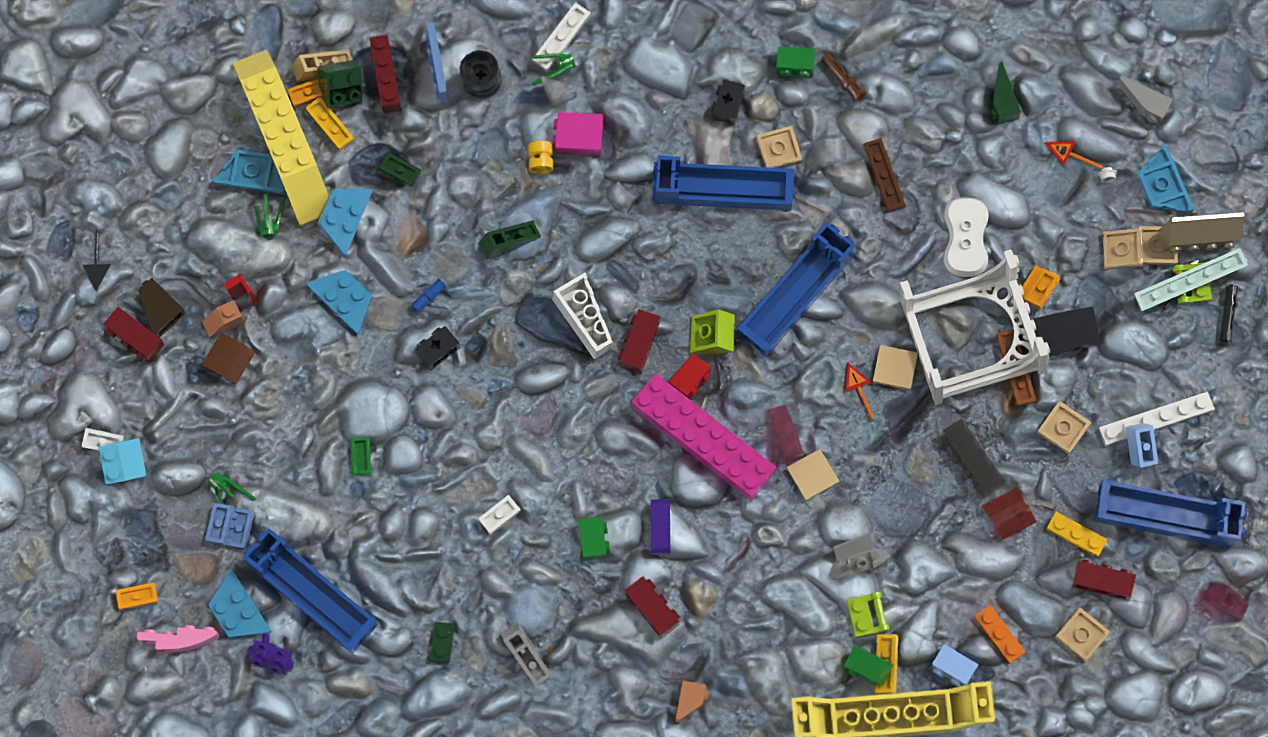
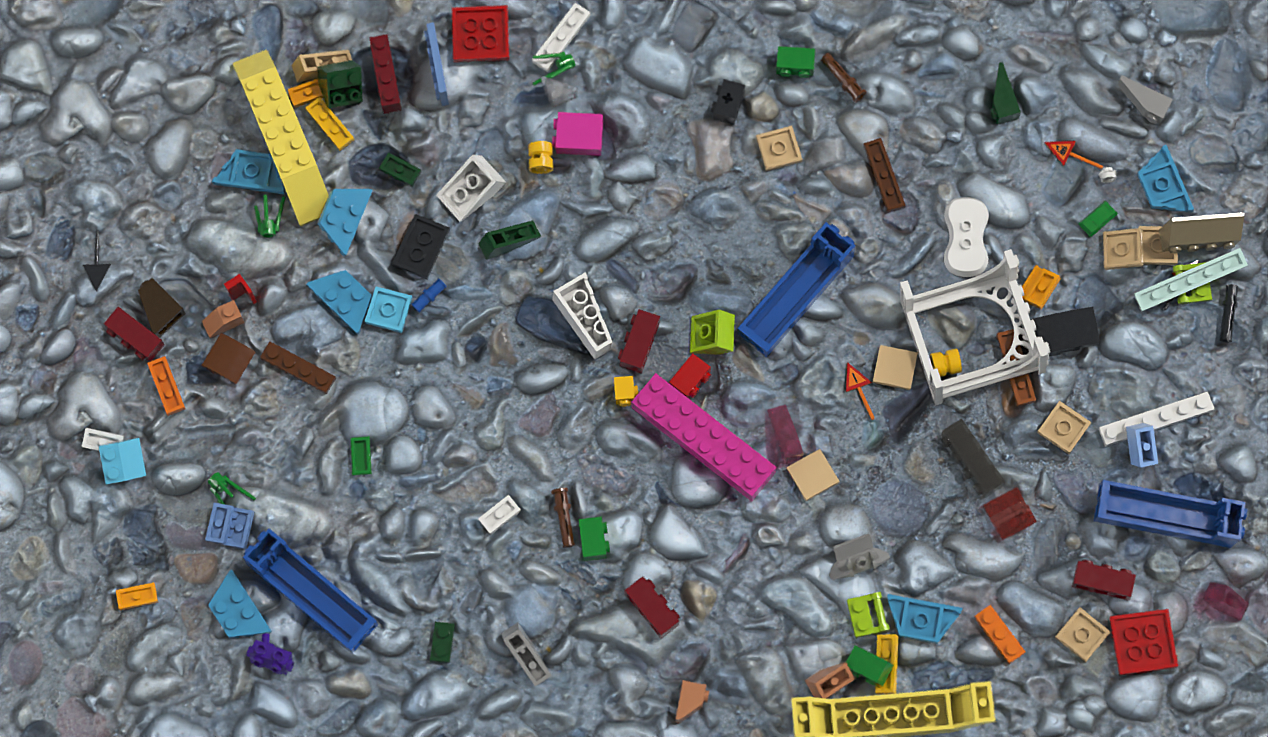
(166, 386): none -> orange plate
(185, 640): bright pink slope -> none
(298, 367): none -> reddish brown plate
(388, 309): none -> medium azure plate
(421, 246): none -> black plate
(432, 356): black brick -> none
(470, 187): none -> white slope
(479, 65): black wheel -> none
(480, 33): none -> red plate
(562, 508): none -> reddish brown pin
(625, 390): none -> yellow brick
(660, 526): dark purple beam -> none
(722, 185): blue brick -> none
(829, 680): none -> nougat slope
(921, 618): none -> dark azure wing
(946, 362): none -> yellow wheel
(953, 666): light blue brick -> none
(1076, 534): yellow plate -> none
(1098, 218): none -> green tile
(1143, 642): none -> red plate

